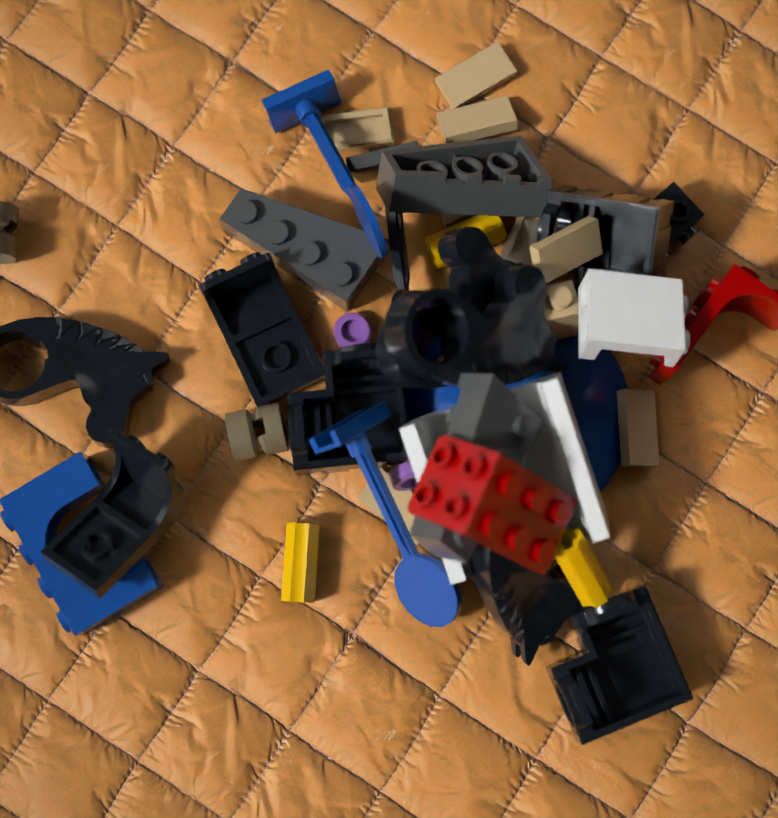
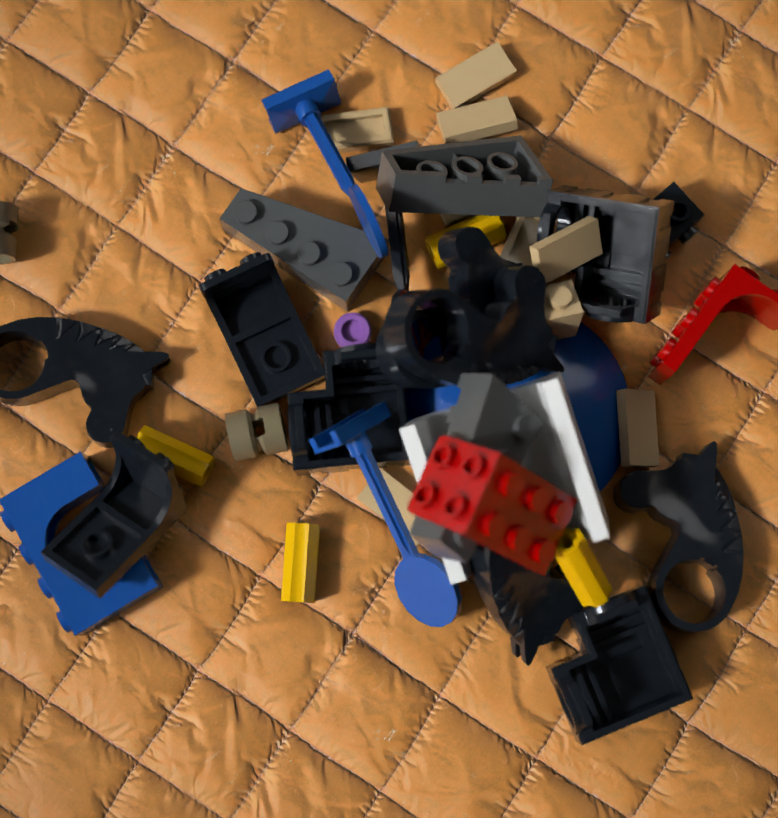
(188, 461): none -> yellow axle
(403, 477): medium lavender tile -> none
(632, 315): white panel -> none
(703, 525): none -> black animal

